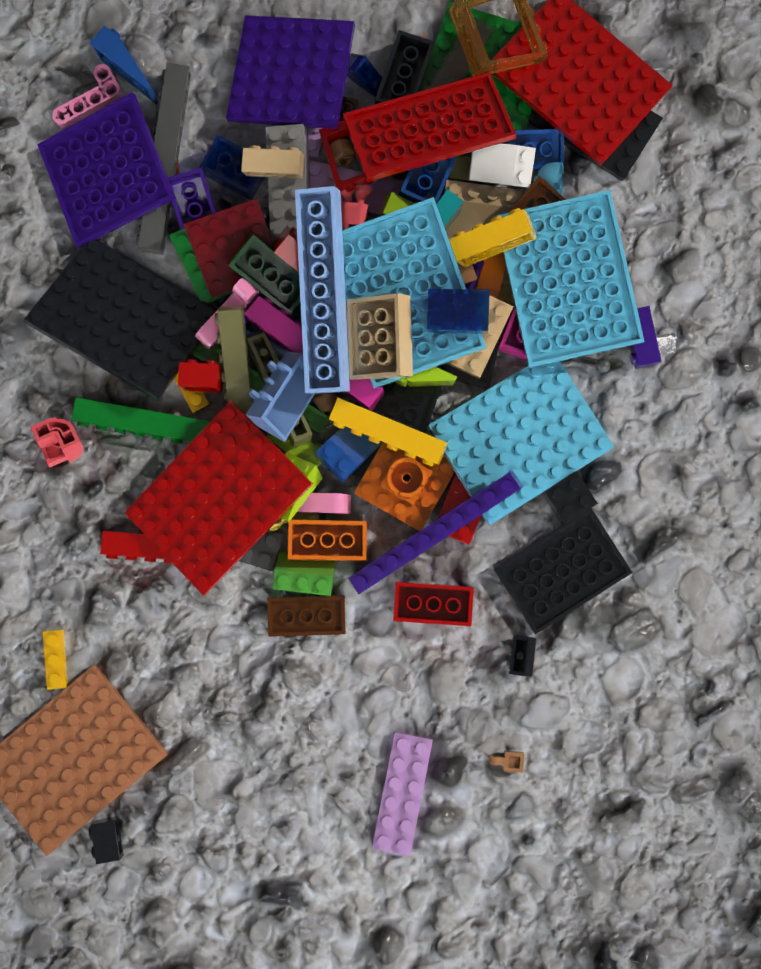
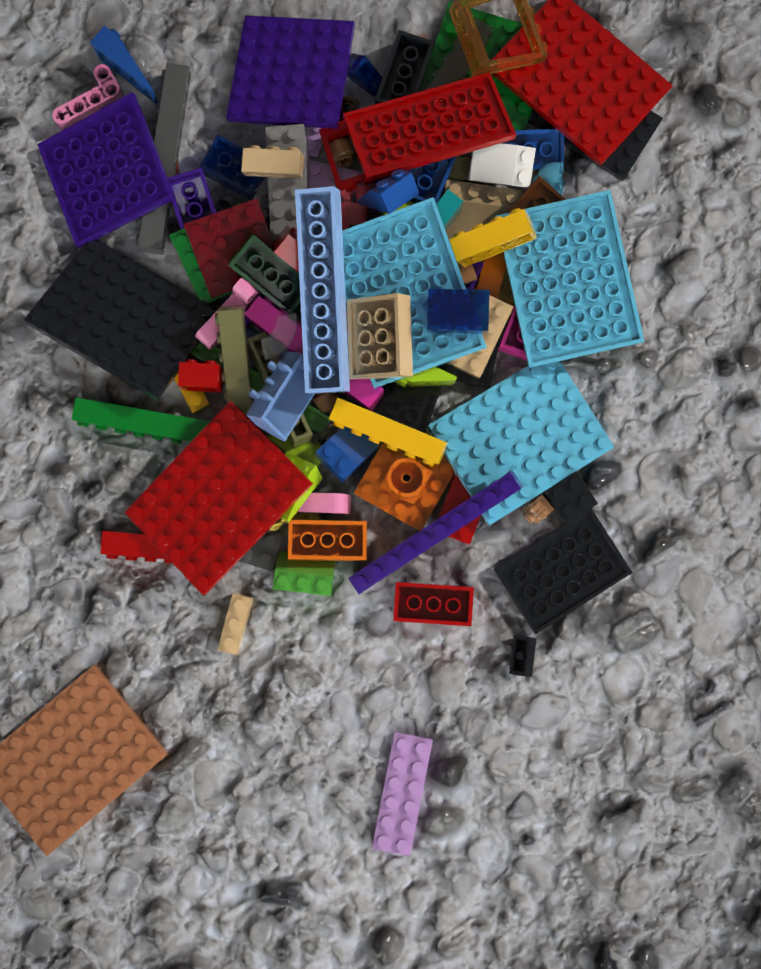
(55, 659): yellow plate -> none
(57, 440): coral brick -> none
(106, 840): black brick -> none
(235, 623): none -> tan brick
(281, 336): none -> clear tile
(306, 615): reddish brown plate -> none
(391, 193): none -> blue slope
(512, 761): medium nougat plate -> none
(537, 510): none -> medium nougat brick
(648, 352): dark purple brick -> none
(666, 343): clear plate -> none

